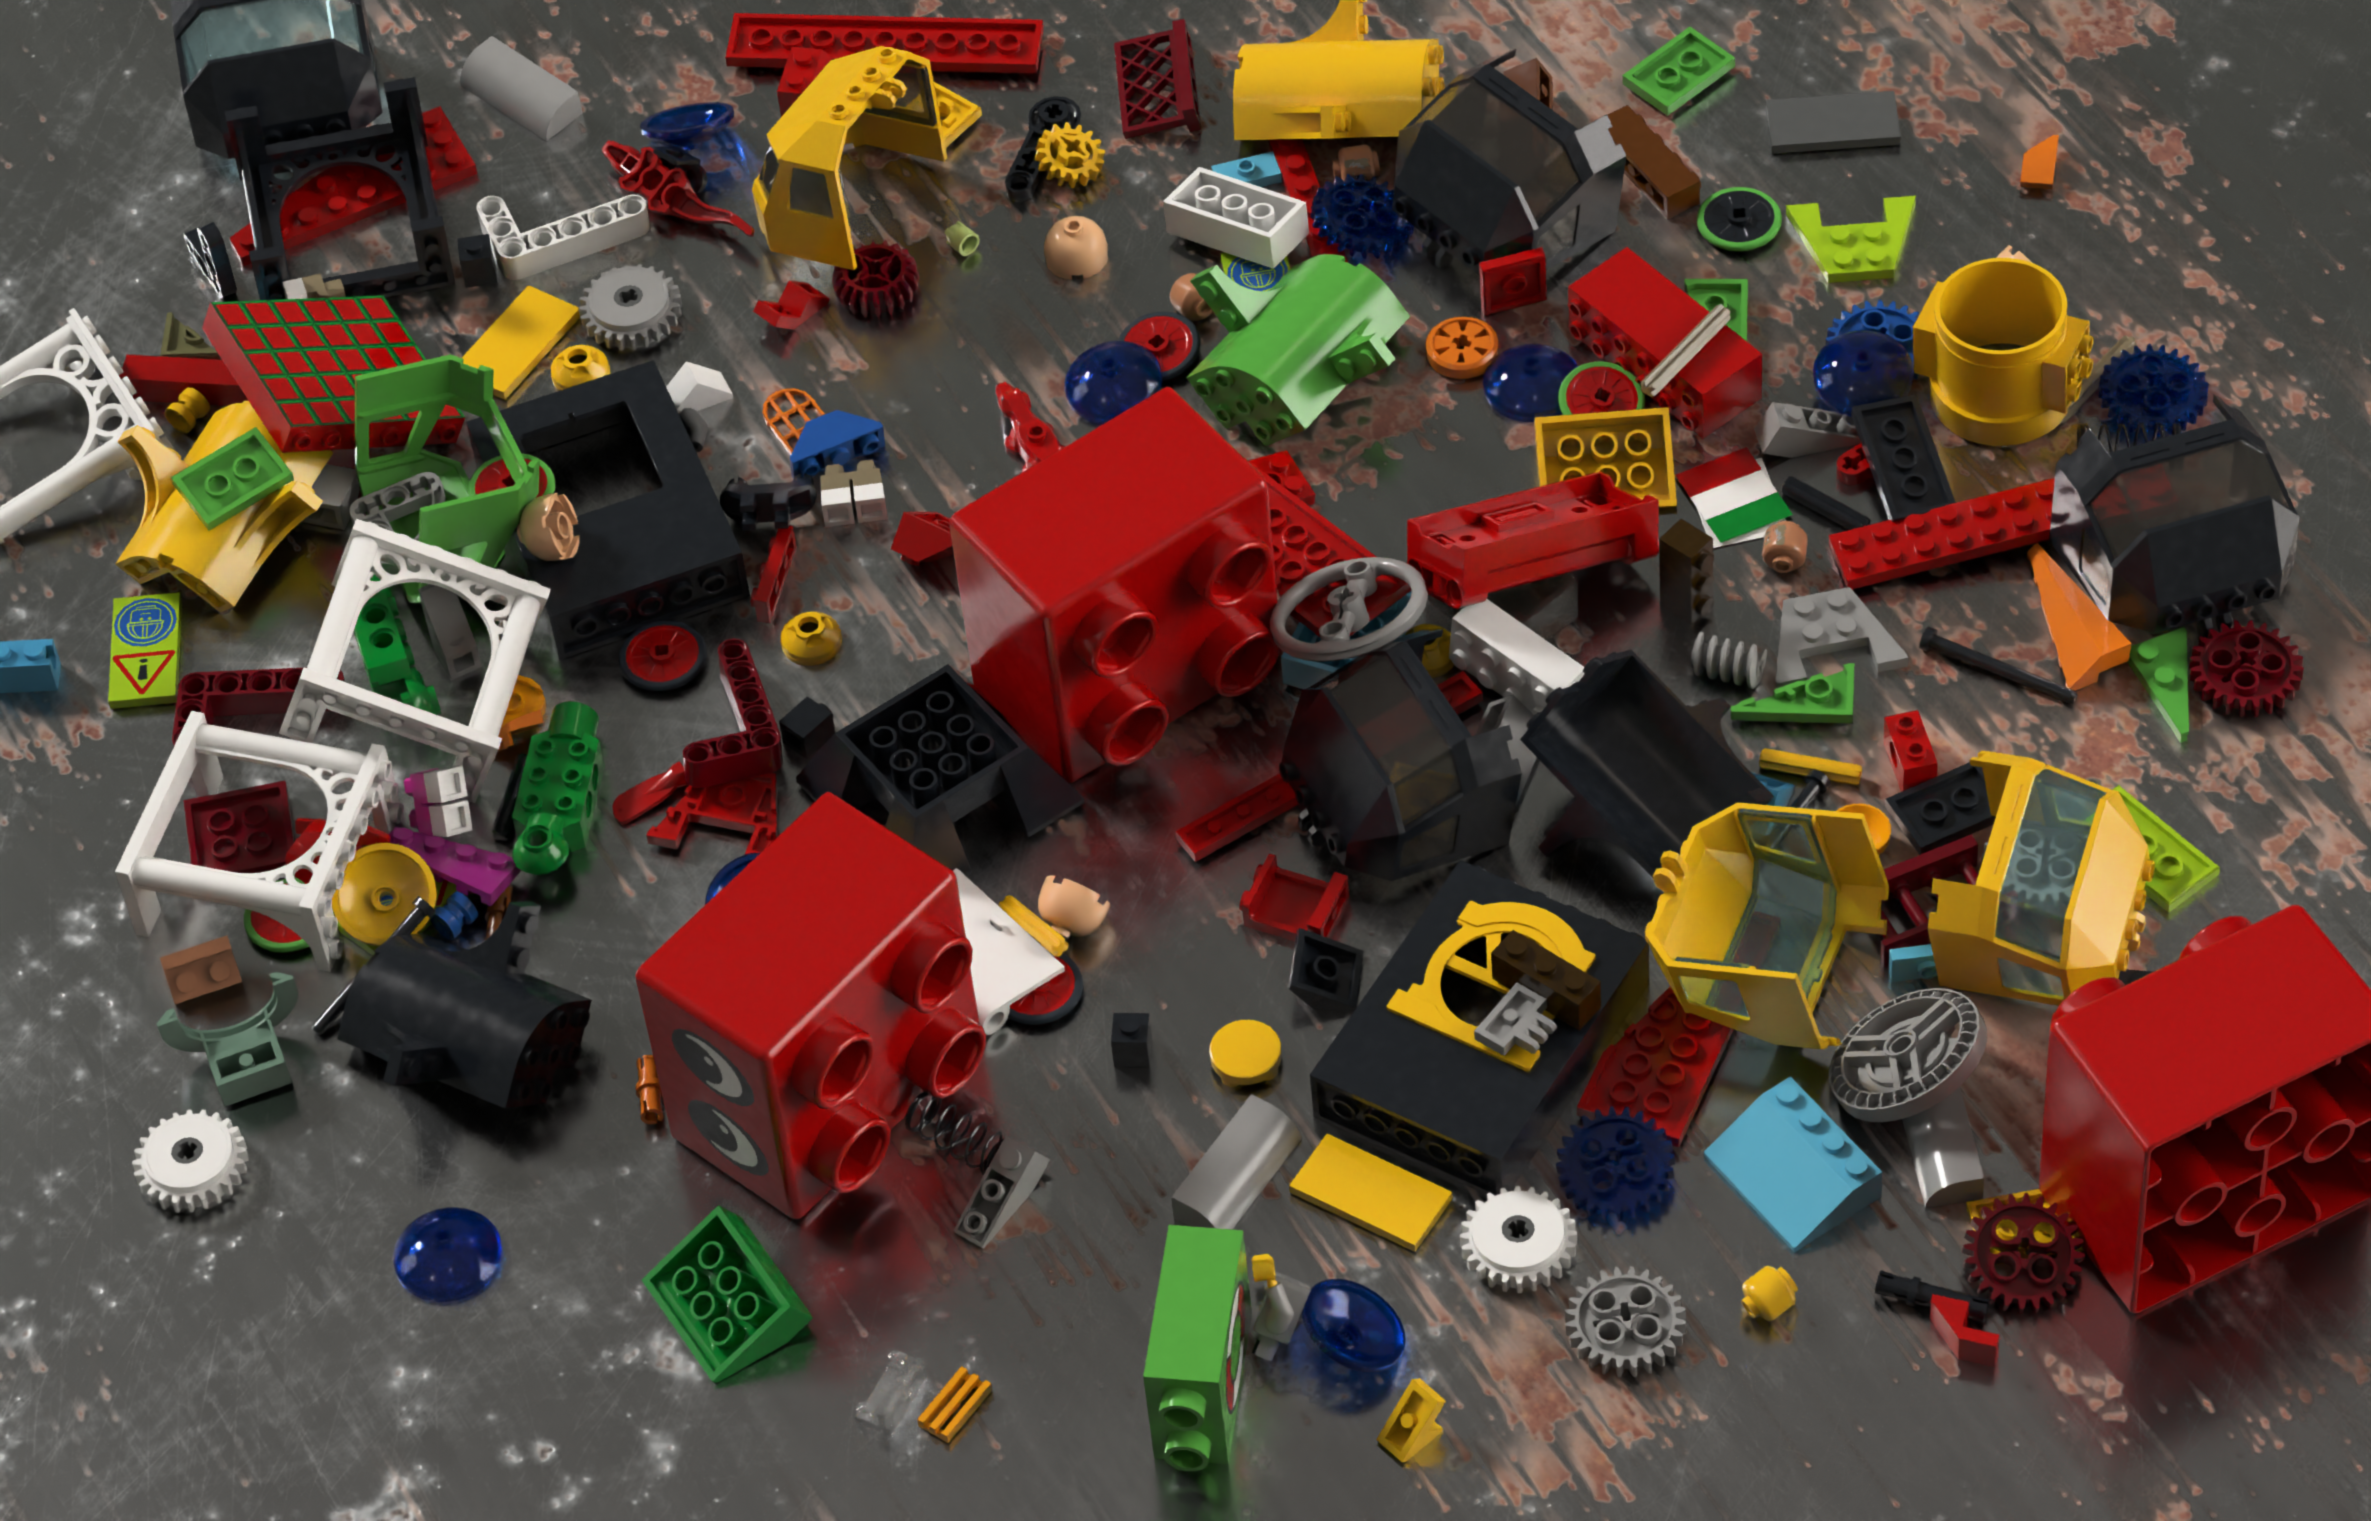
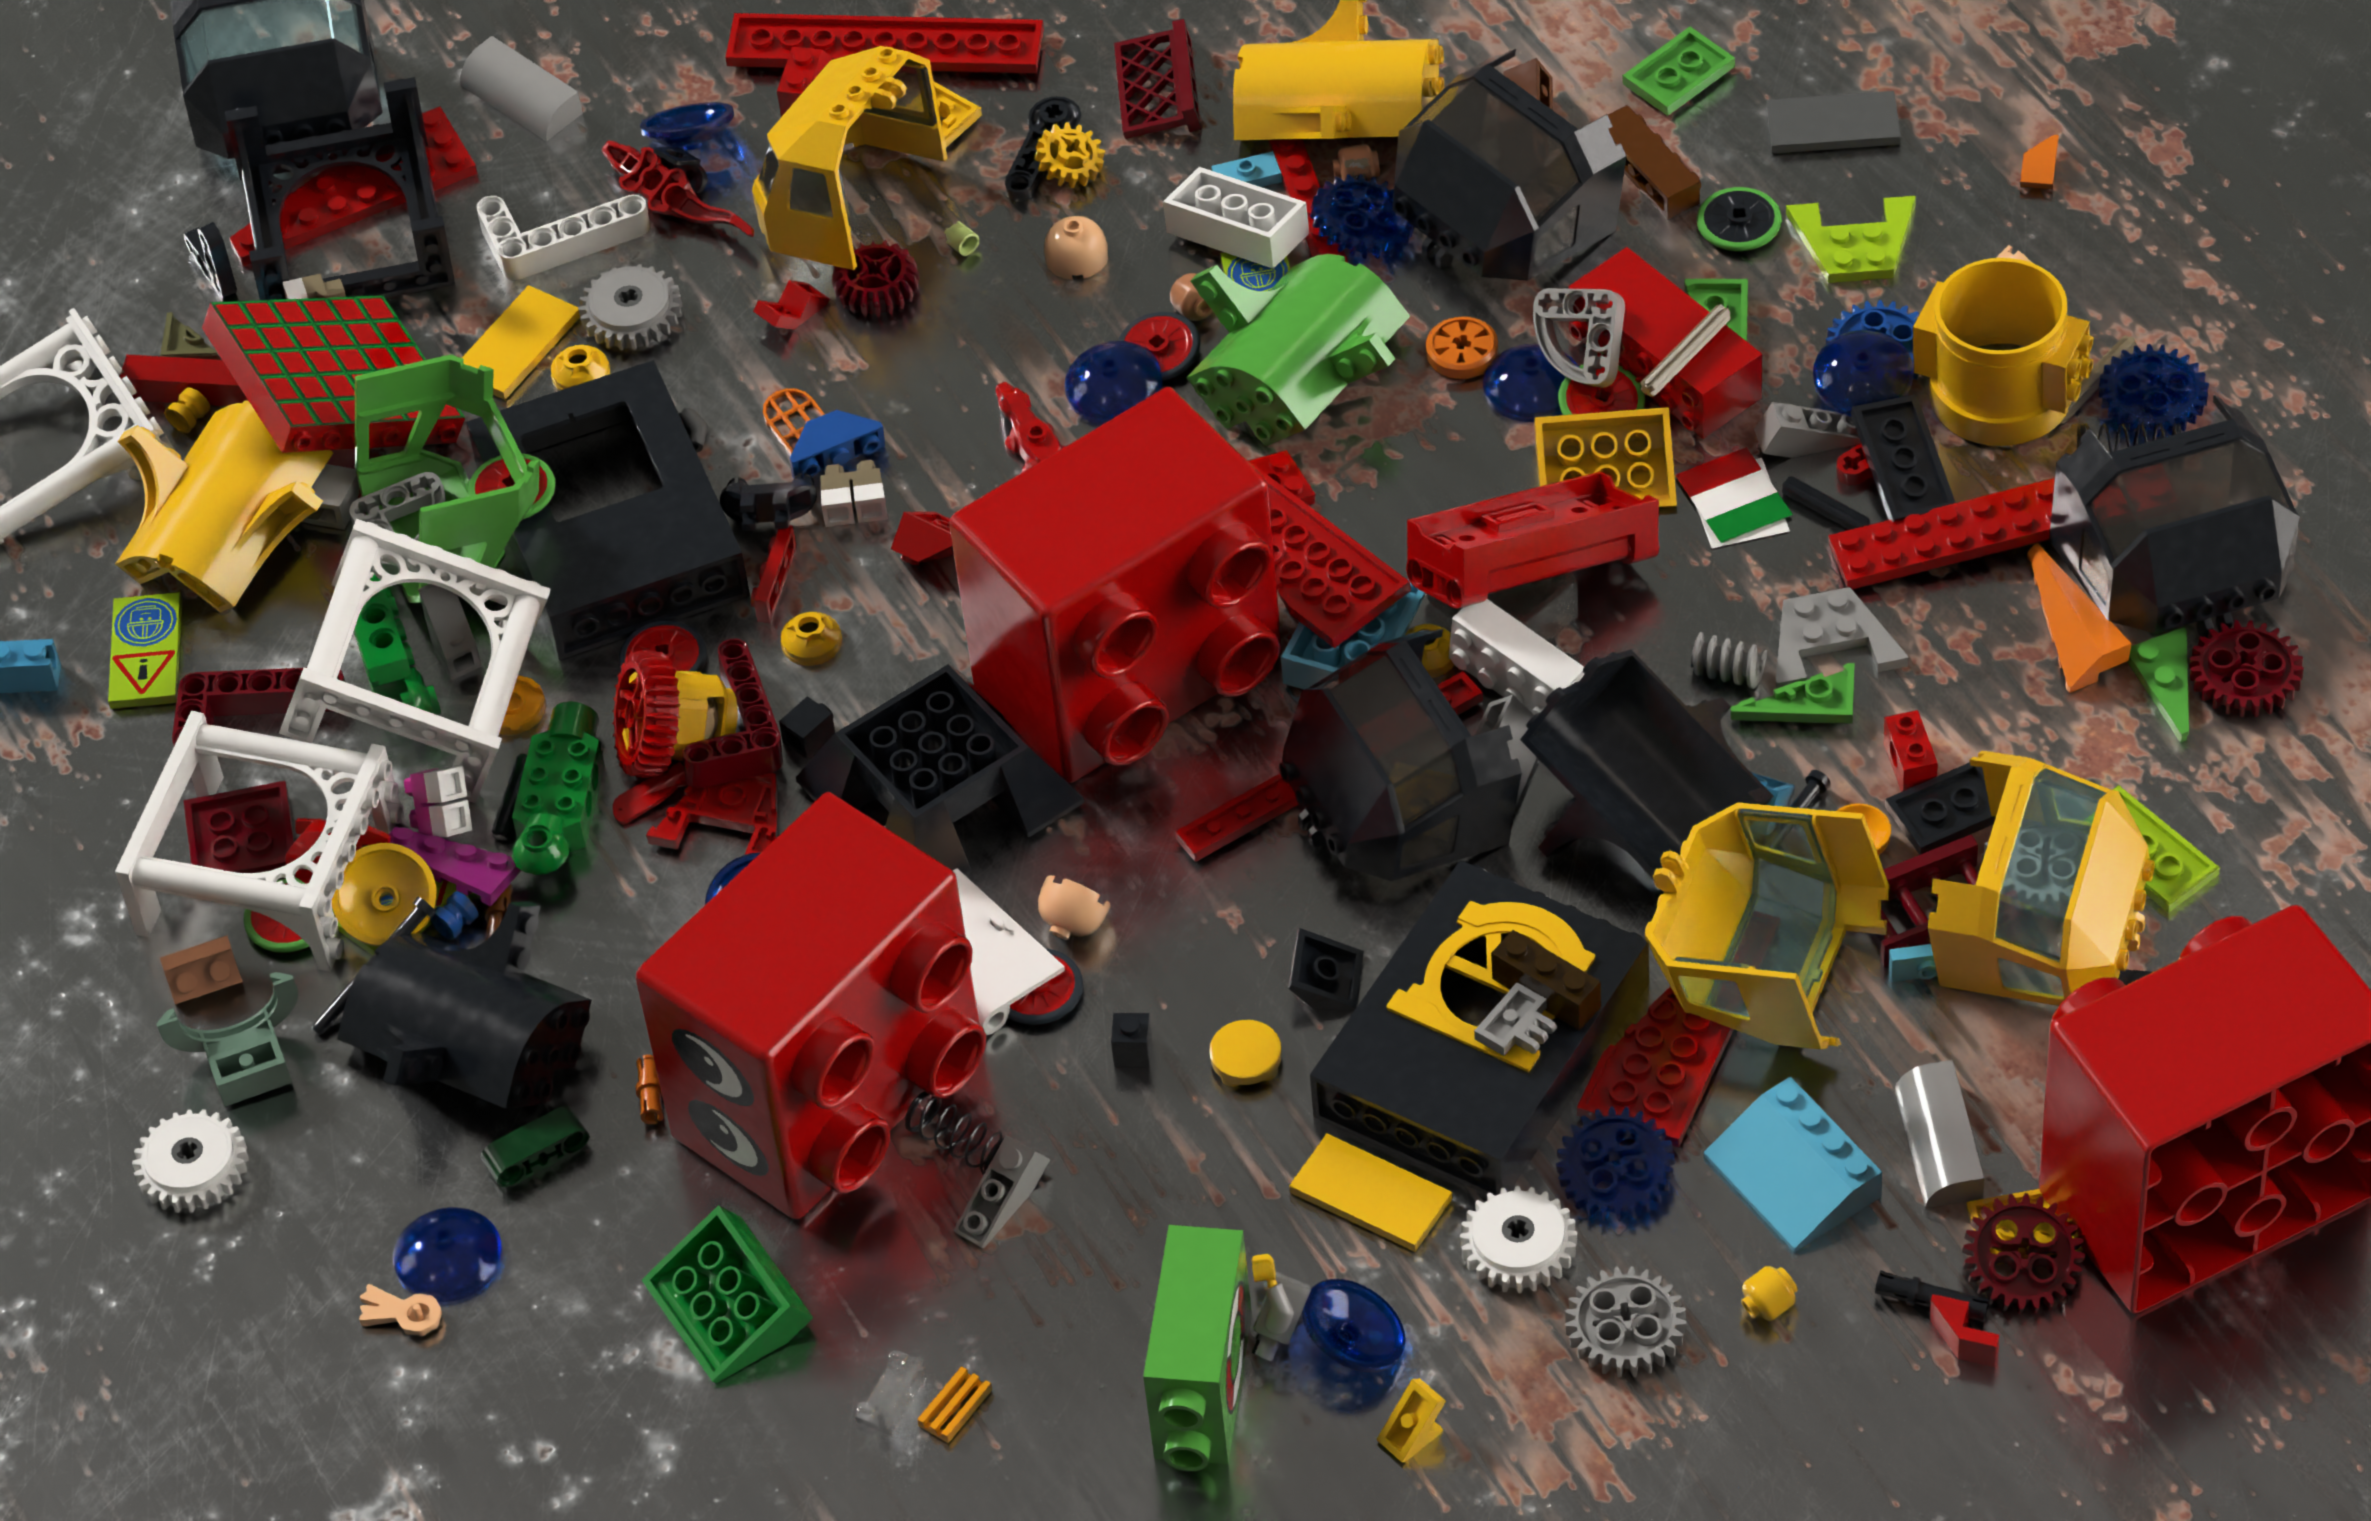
(232, 478): bright green plate -> none
(414, 1315): none -> light nougat piece
(477, 260): black brick -> none
(522, 723): orange slope -> none
(535, 1146): none -> dark green beam
(548, 528): light nougat cylinder -> none
(665, 711): none -> red piece
(698, 387): white slope -> none
(1035, 926): yellow axle -> none
(1236, 1166): light grey brick -> none
(1289, 901): red panel -> none
(1348, 609): light grey piece -> none
(1513, 281): red tile -> none
(1598, 320): none -> light grey beam
(1686, 571): dark brown brick -> none
(1785, 545): nougat head -> none
(1803, 764): yellow axle -> none
(1908, 1055): light grey piece -> none
(1932, 640): black bar -> none

